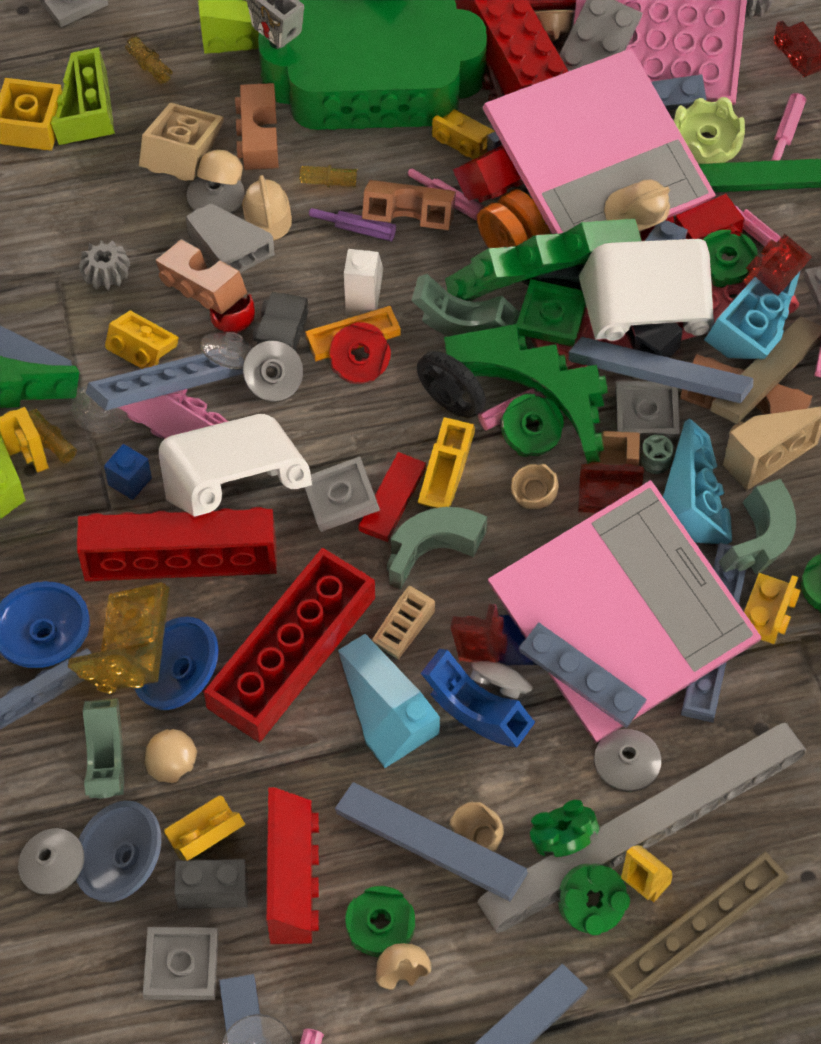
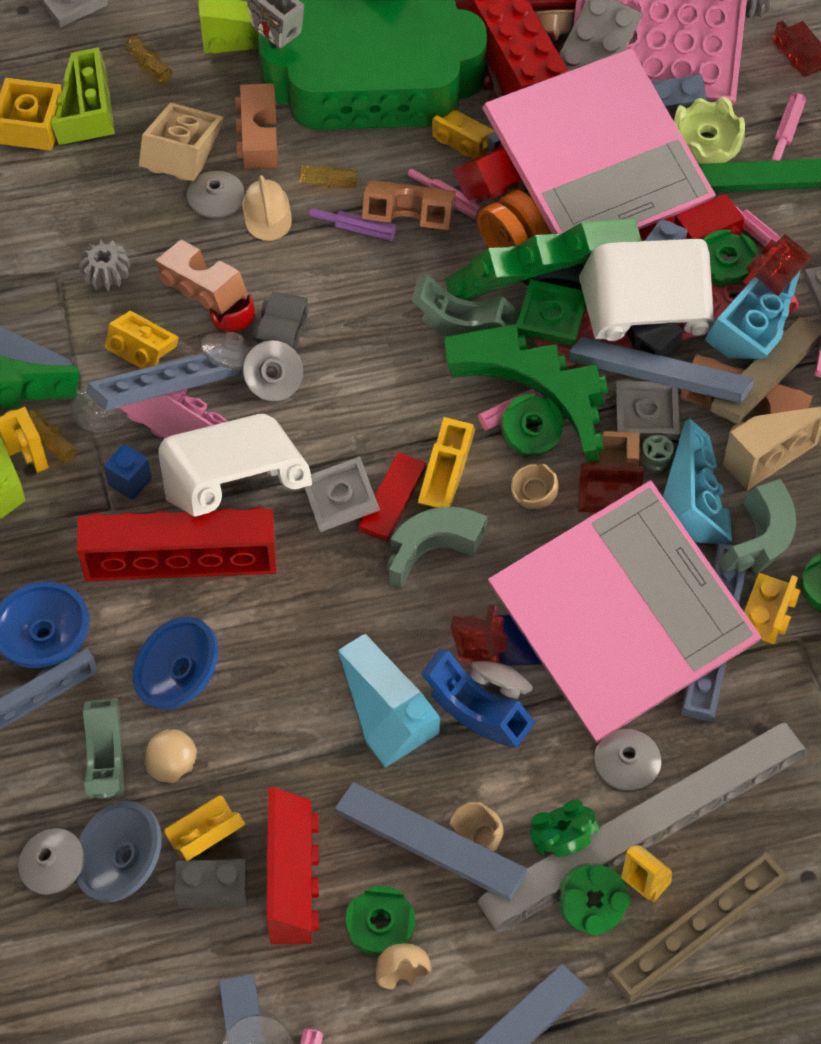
(130, 640): clear yellow bracket -> none
(180, 963): light grey plate -> none
(220, 167): tan hair -> none
(228, 238): light grey slope -> none
(290, 645): red brick -> none
(321, 337): light orange plate -> none
(362, 281): white slope -> none
(374, 345): red plate -> none
(413, 604): tan slope -> none
(450, 384): black wheel -> none
(582, 675): sand blue plate -> none
(644, 201): tan piece -> none

